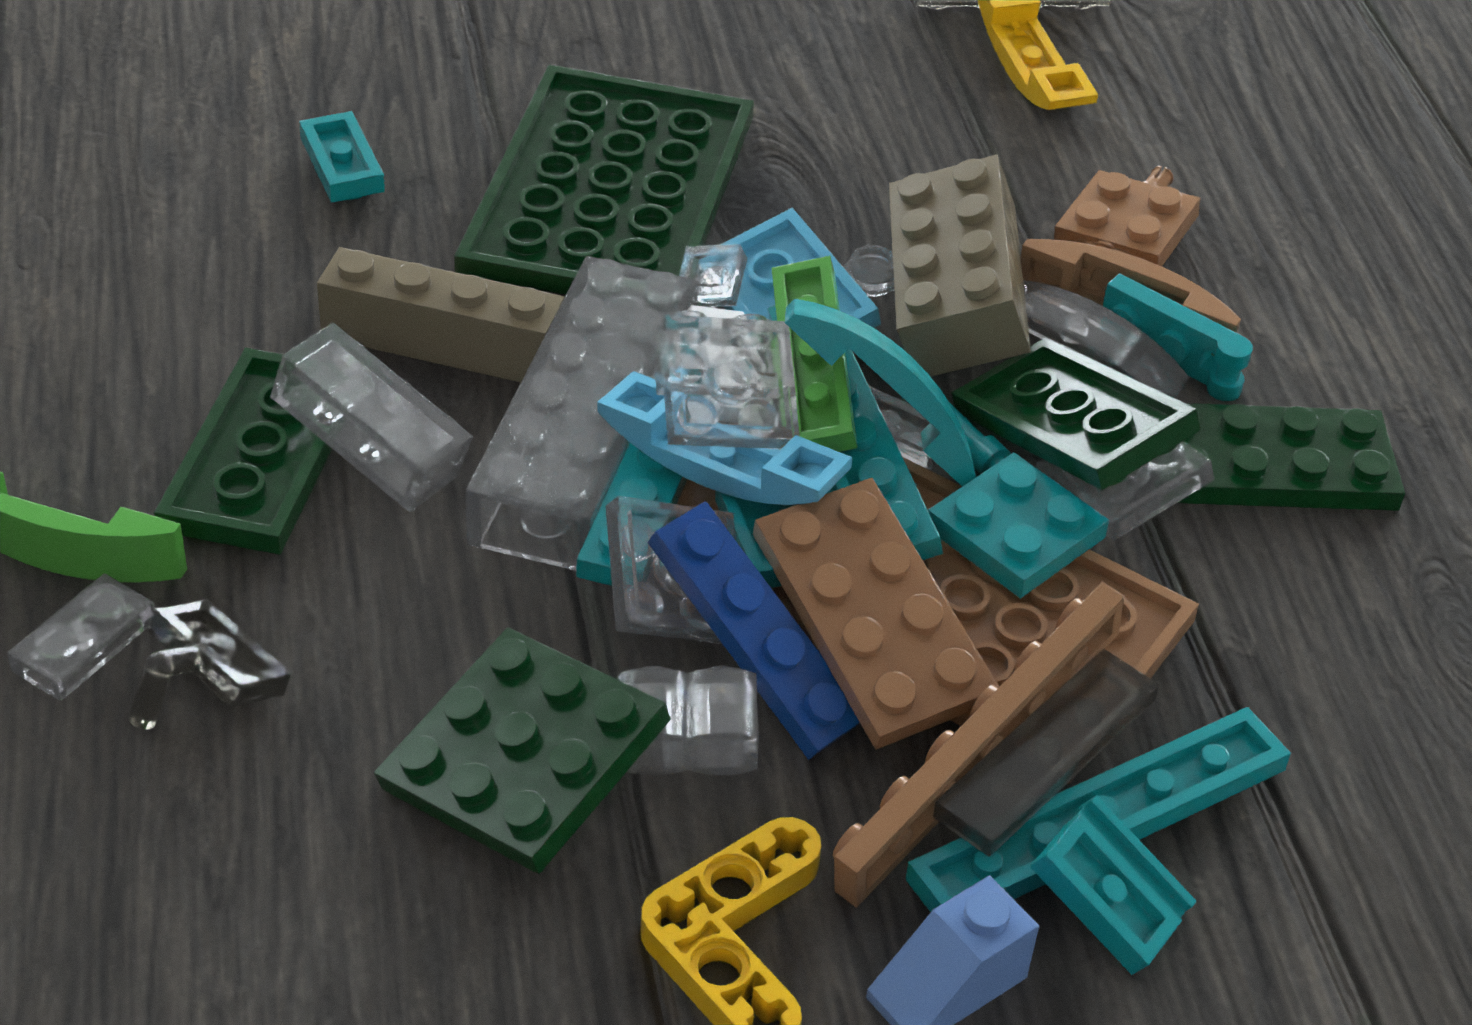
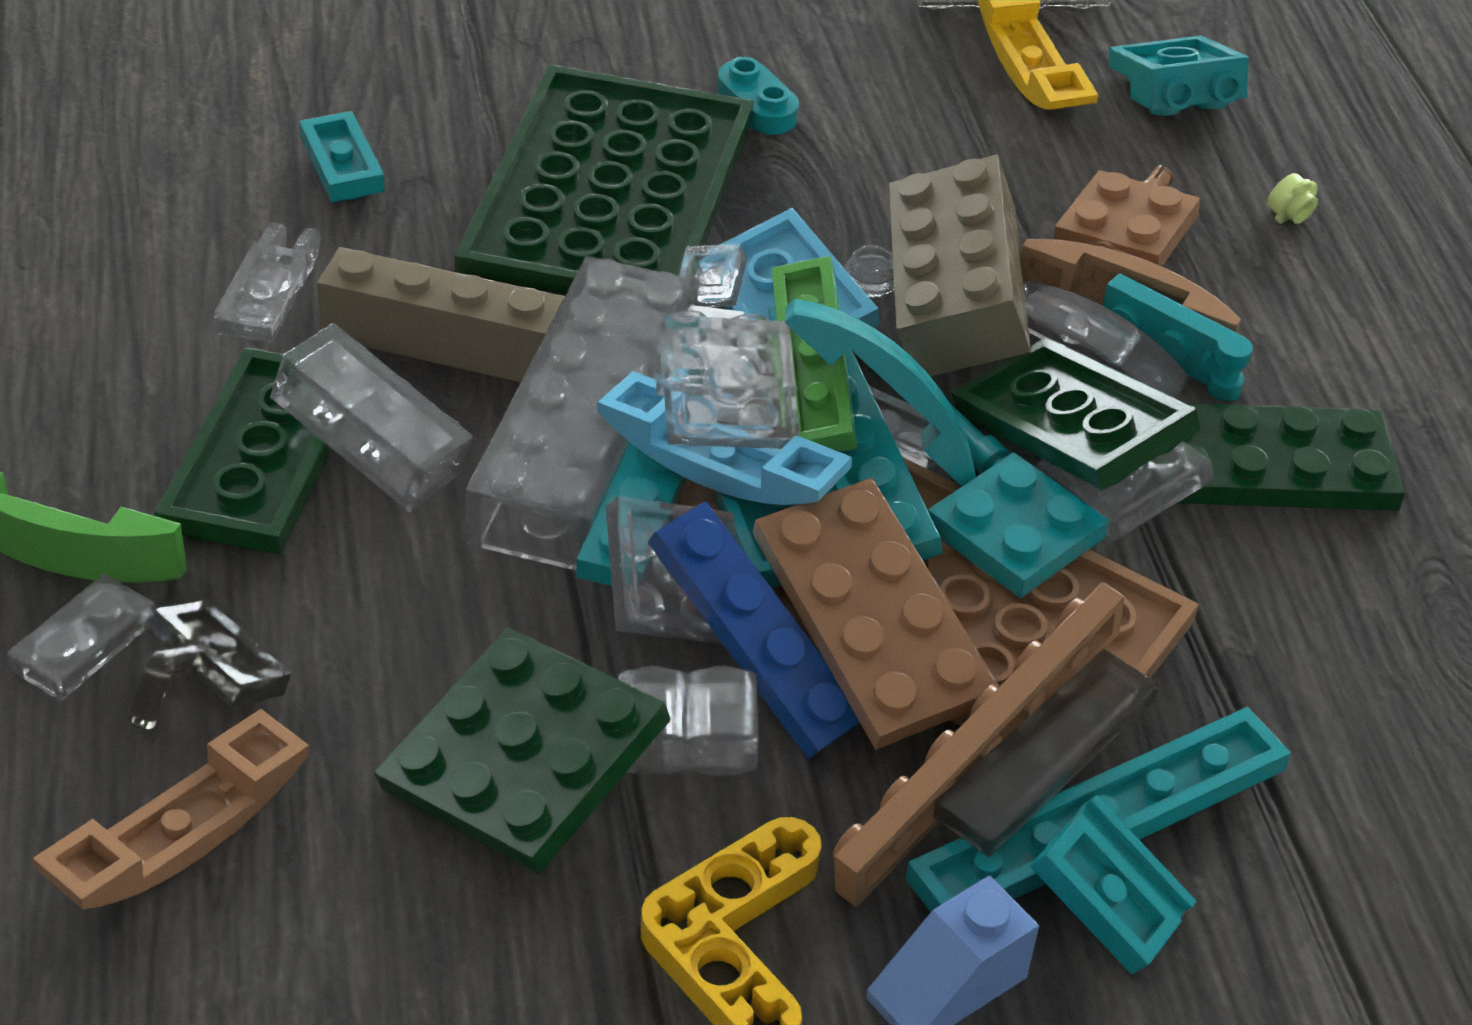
(180, 825): none -> medium nougat slope
(266, 284): none -> clear hinge
(774, 104): none -> teal plate
(1181, 73): none -> teal plate
(1293, 199): none -> yellowish green plate

